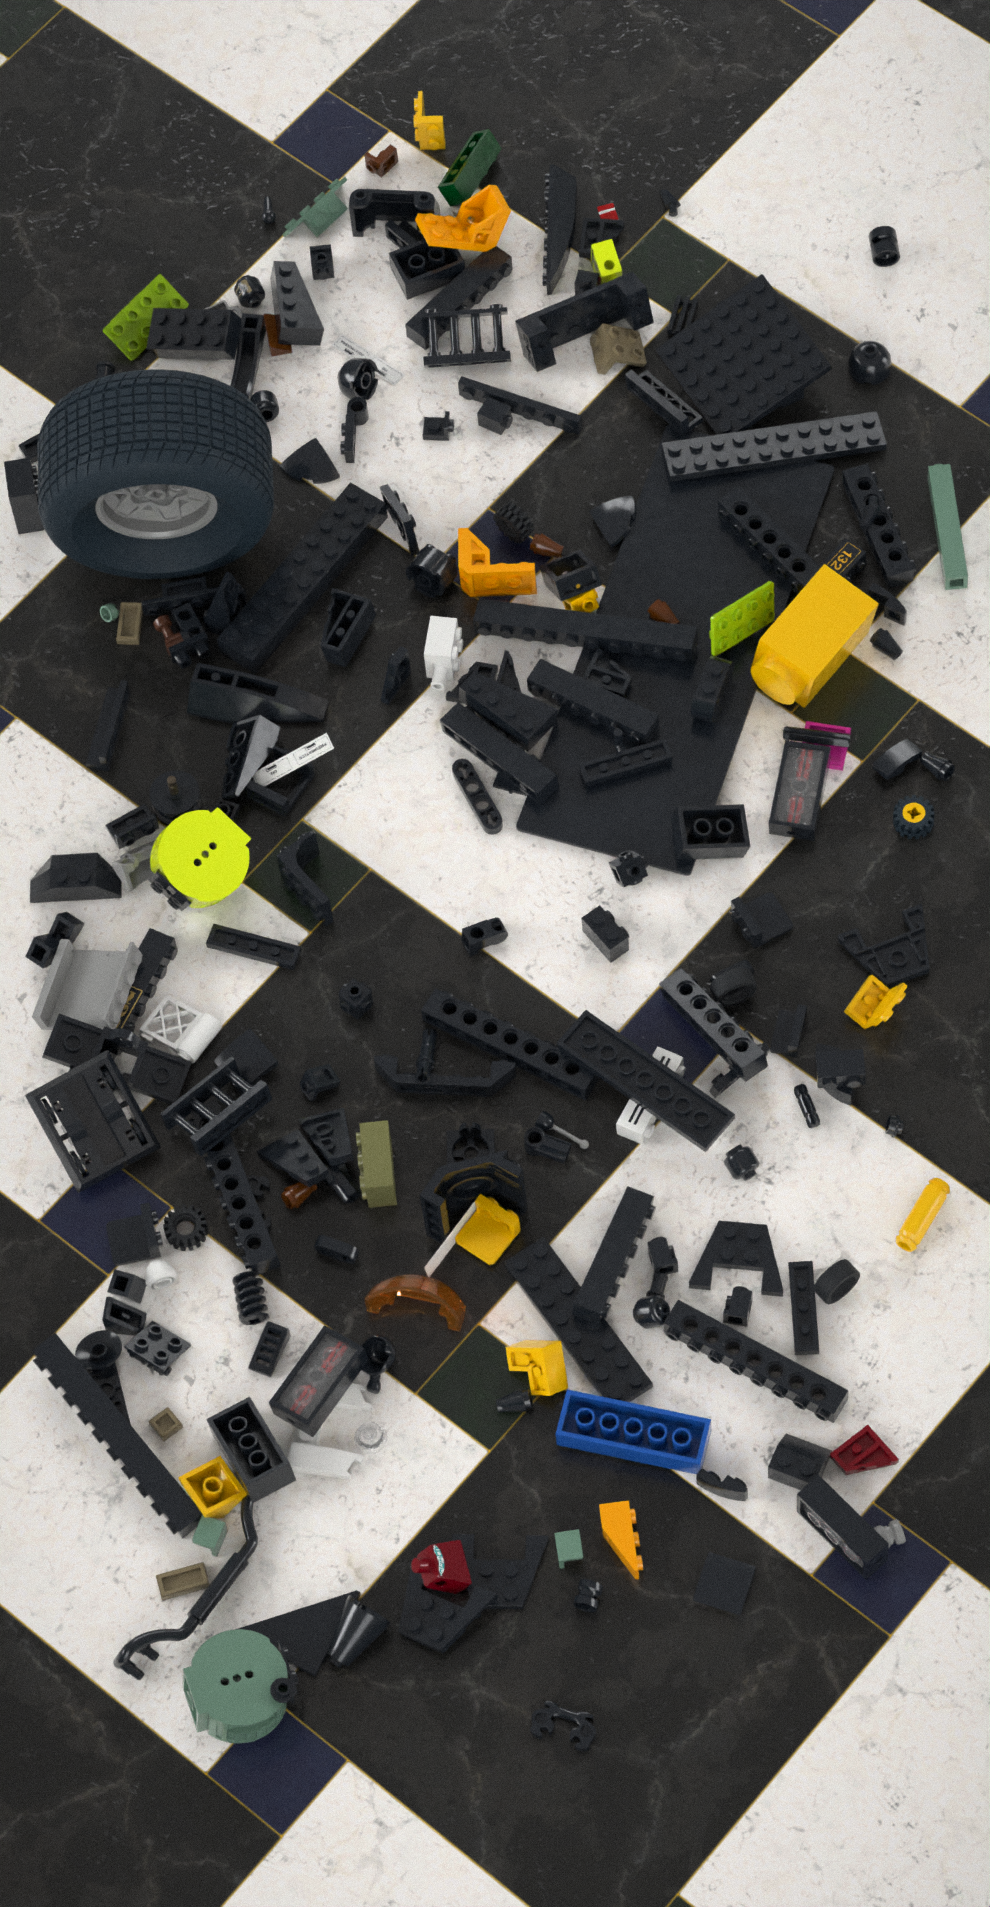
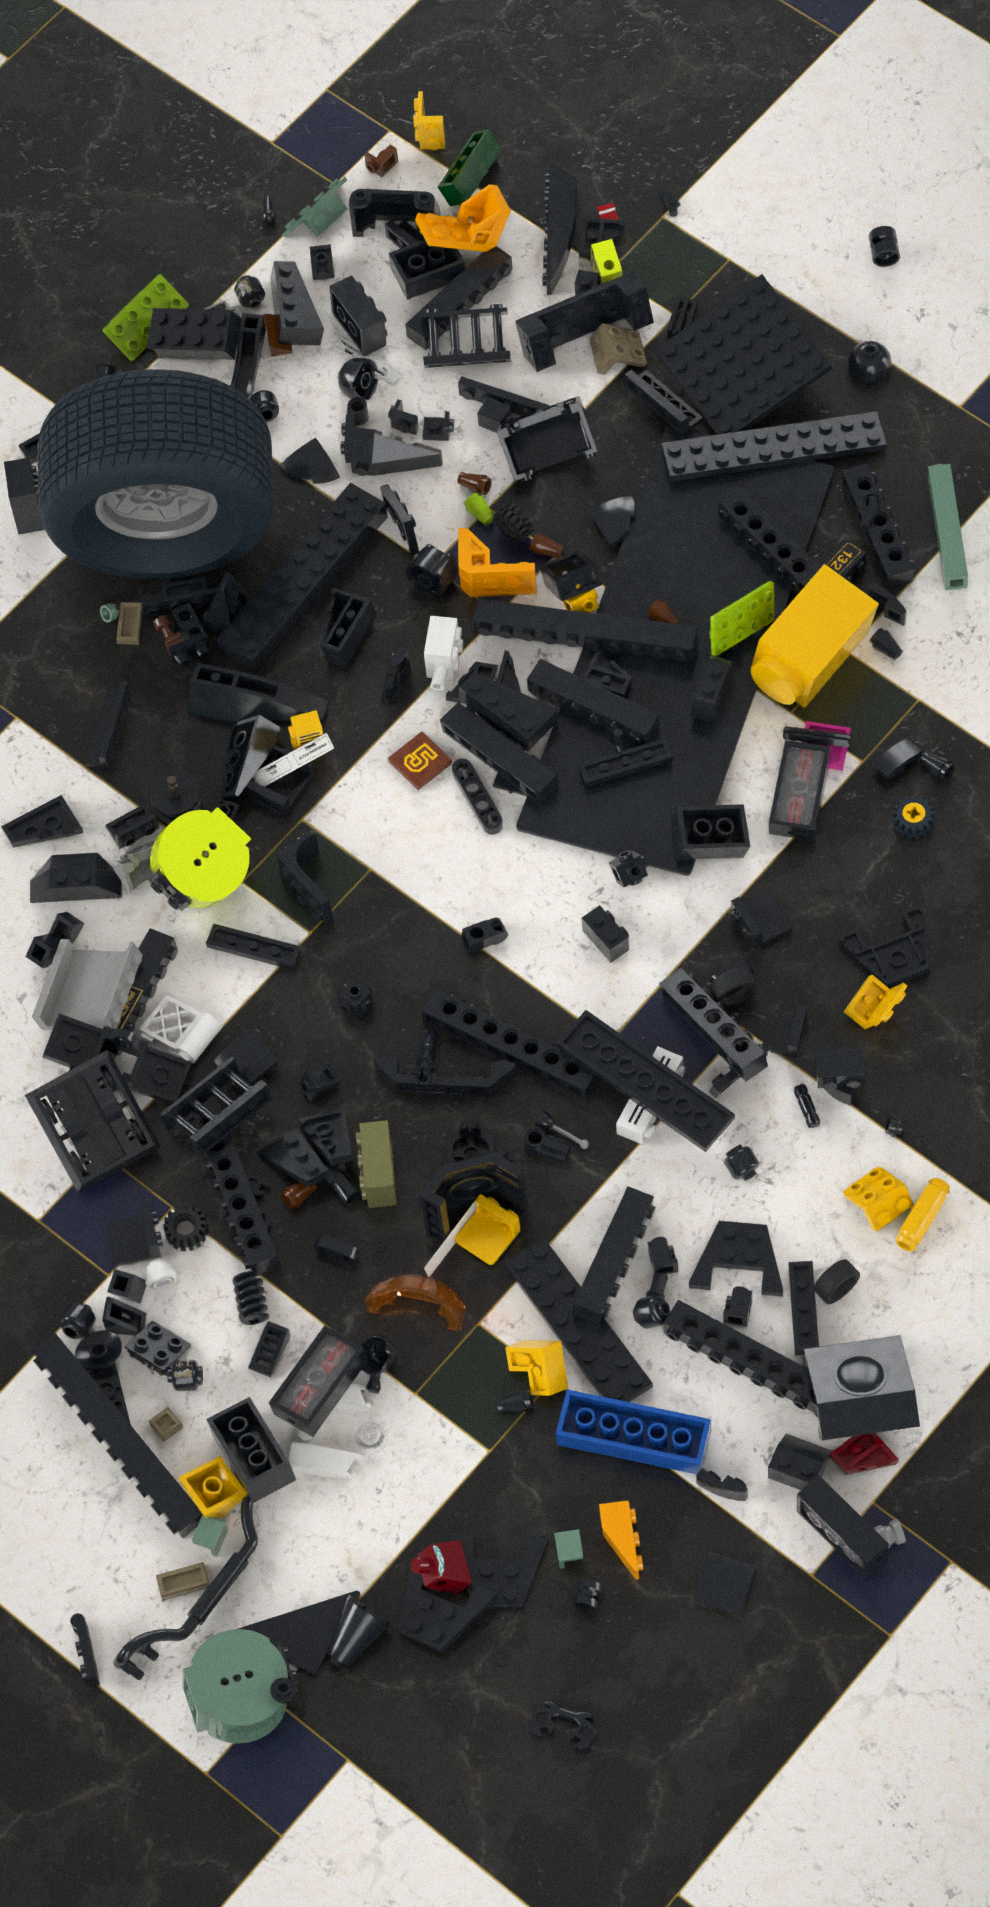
(42, 824): none -> black wing
(77, 1320): none -> black head
(85, 1649): none -> black plate
(185, 1375): none -> black head
(304, 729): none -> yellow brick
(358, 315): none -> black brick
(381, 455): none -> black wedge
(402, 420): none -> black bracket
(420, 760): none -> copper tile
(475, 482): none -> reddish brown cone
(479, 509): none -> lime cone
(546, 438): none -> black windscreen
(862, 1387): none -> panel
(880, 1197): none -> yellow bracket

